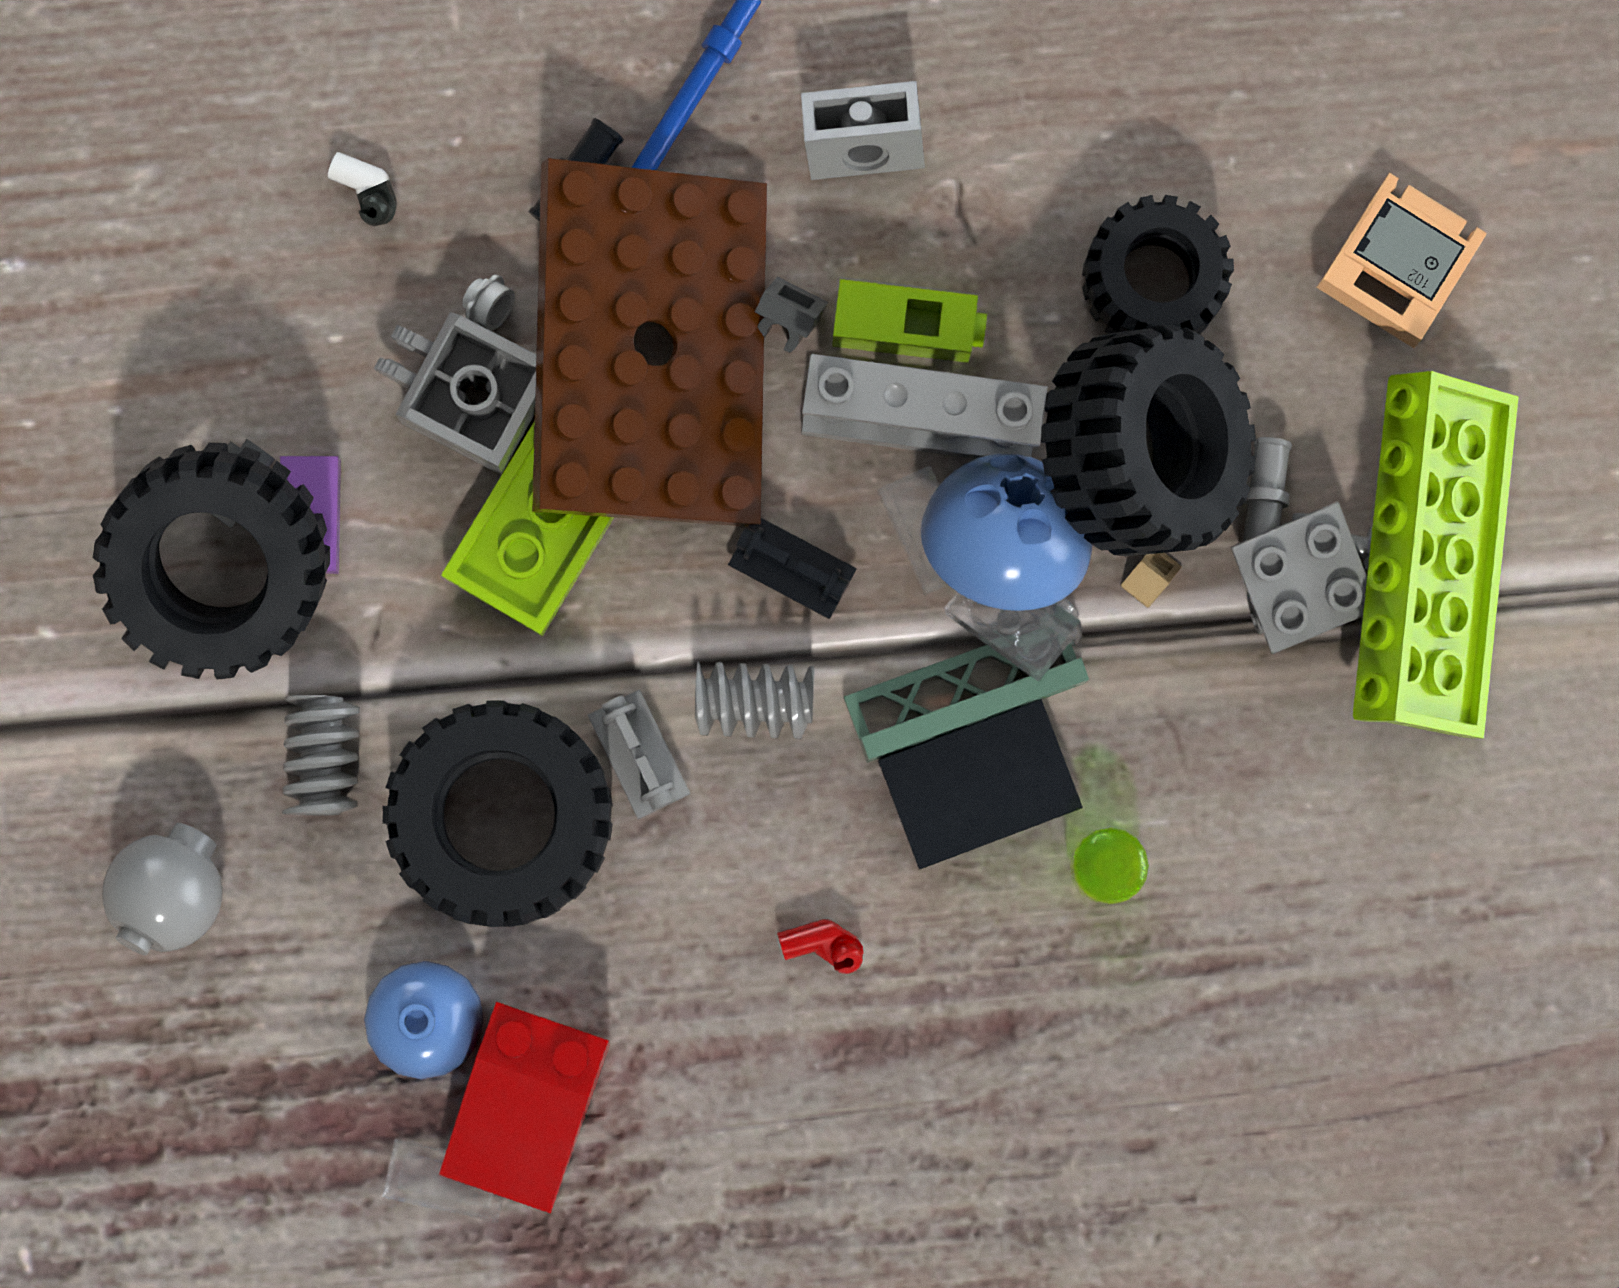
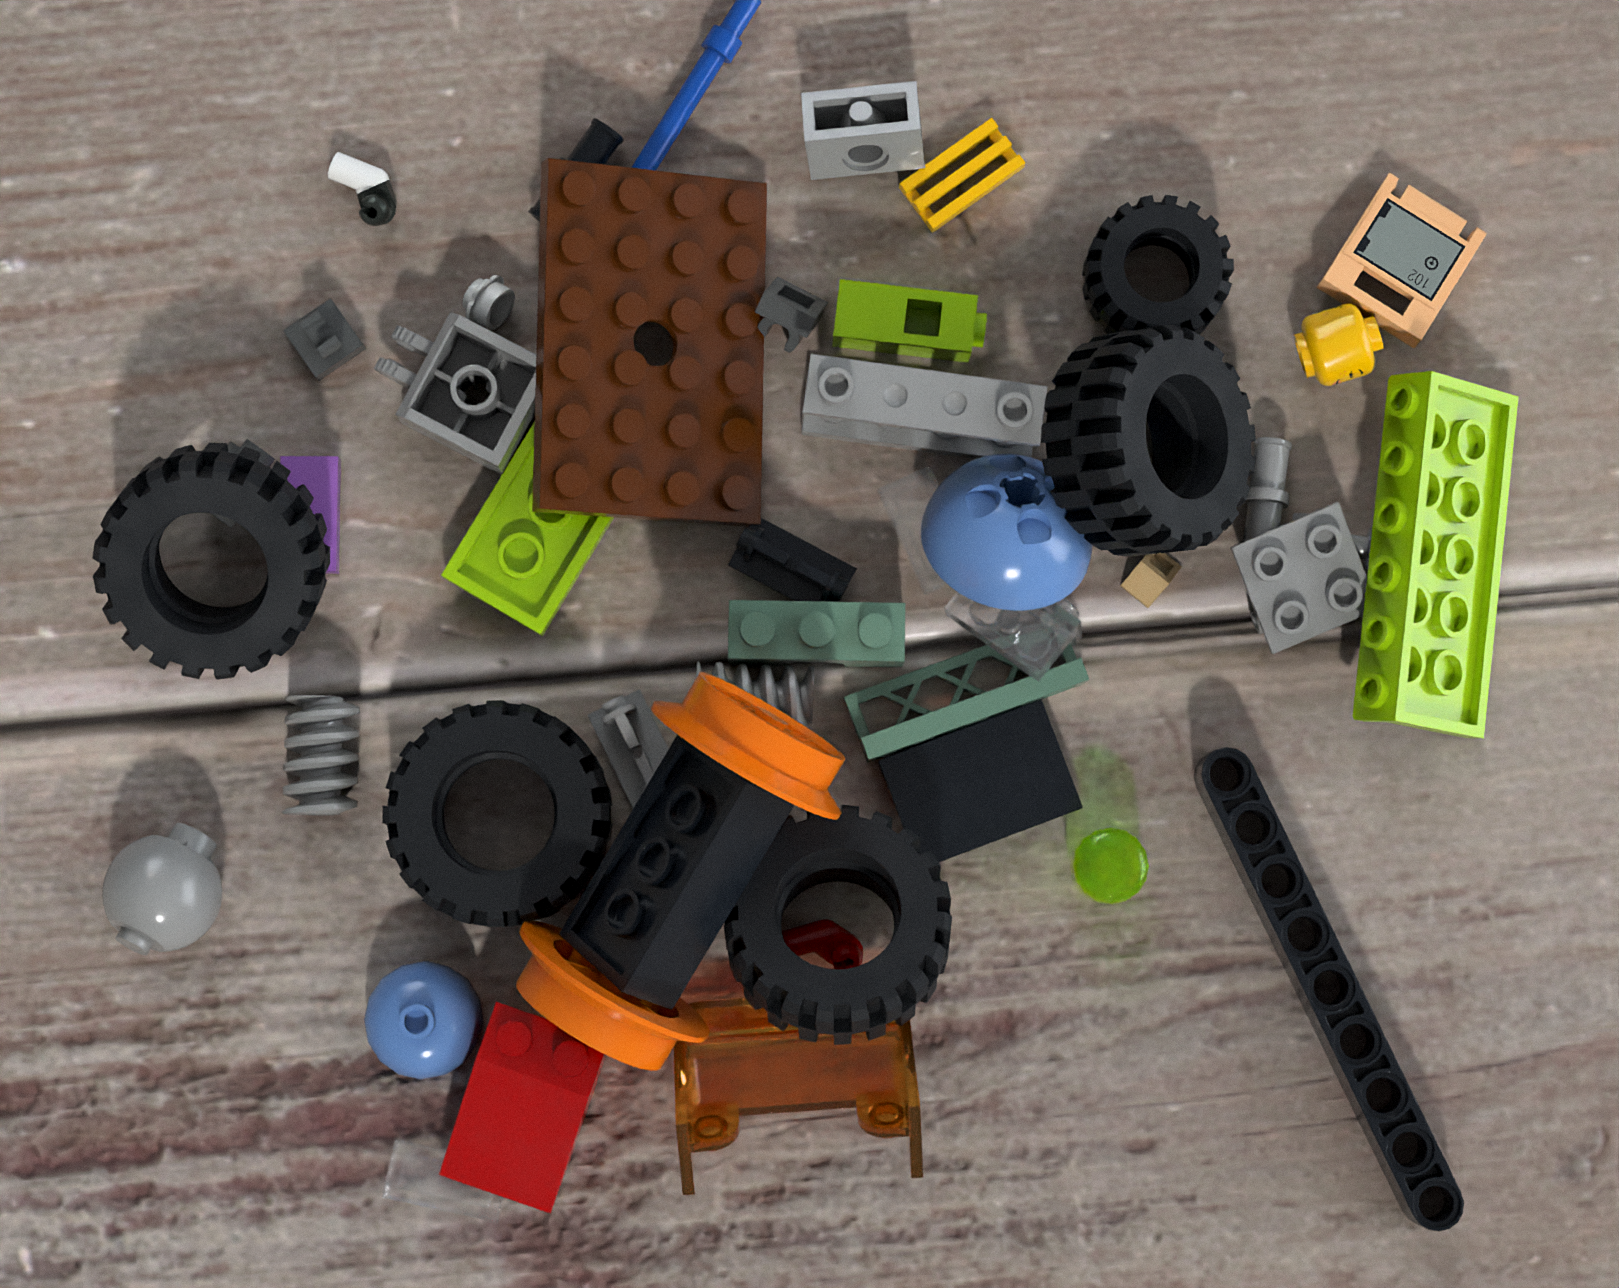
(324, 339): none -> dark grey tile
(676, 873): none -> brick
(762, 1070): none -> clear orange windscreen
(816, 632): none -> sand green arch
(855, 997): none -> black tyre
(1000, 147): none -> yellow tile
(1338, 344): none -> yellow head
(1350, 1006): none -> black beam

